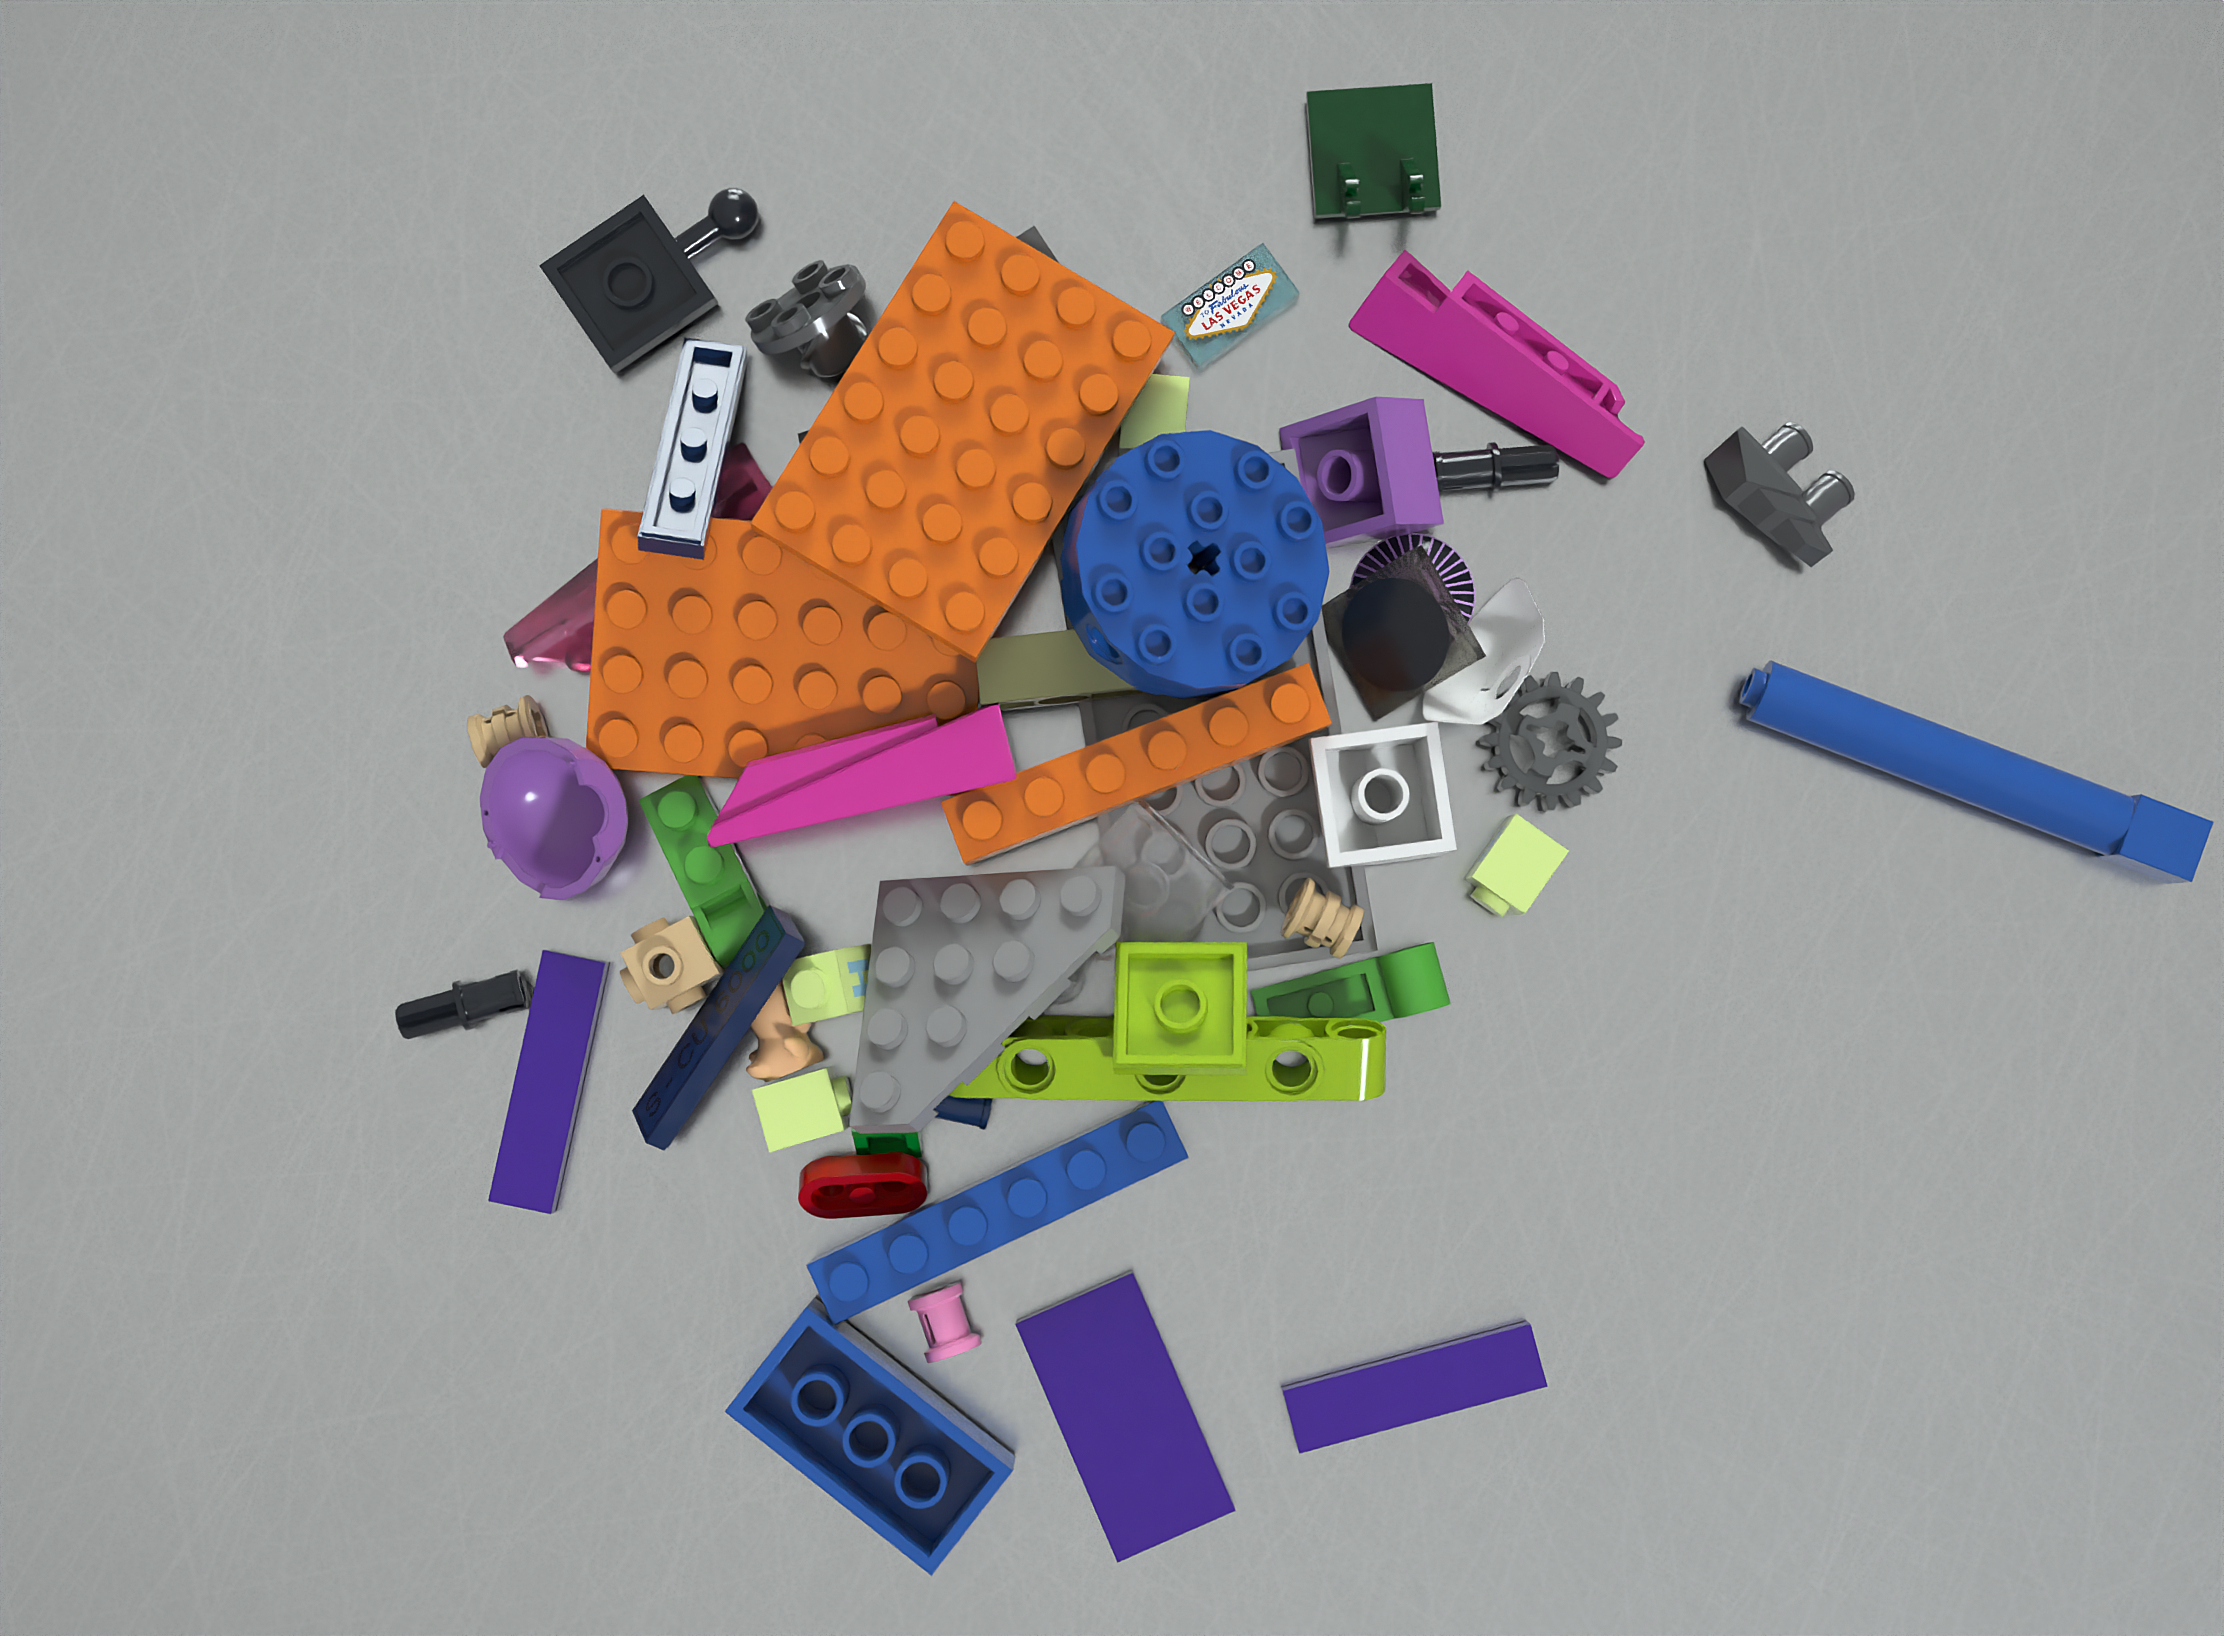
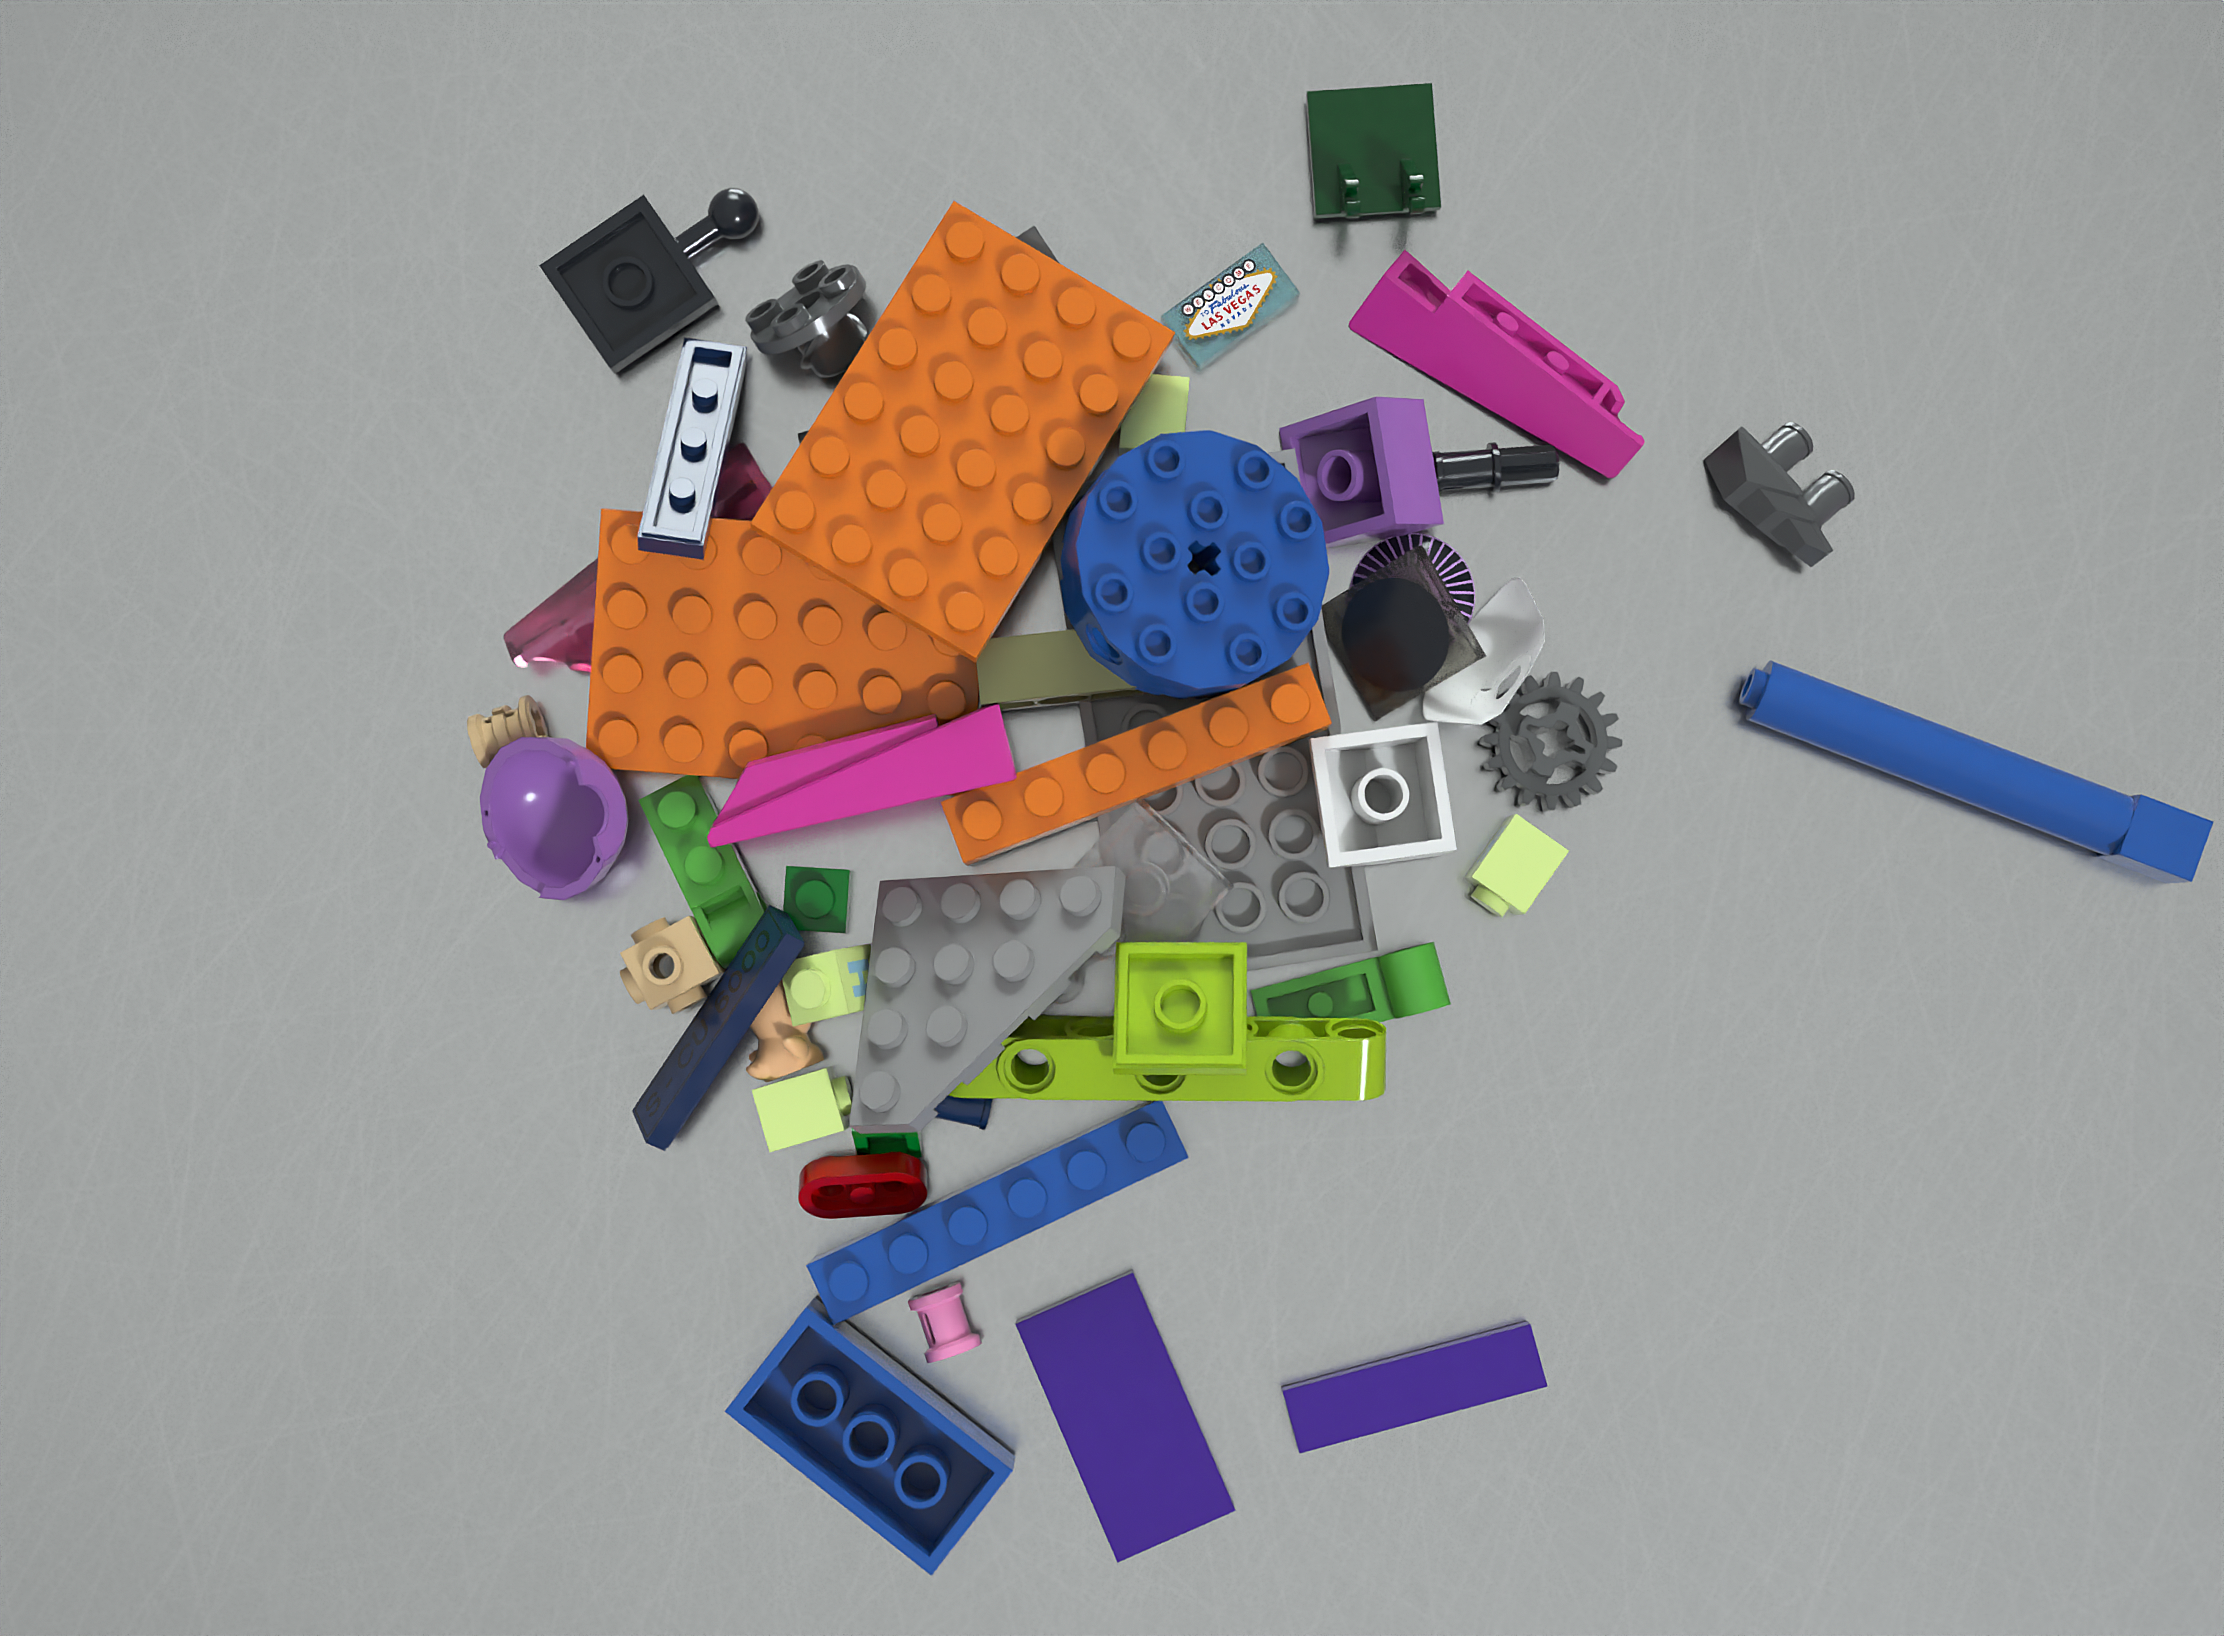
(462, 1005): black axle -> none
(548, 1082): dark purple tile -> none
(818, 898): none -> green plate
(1322, 919): tan bush -> none

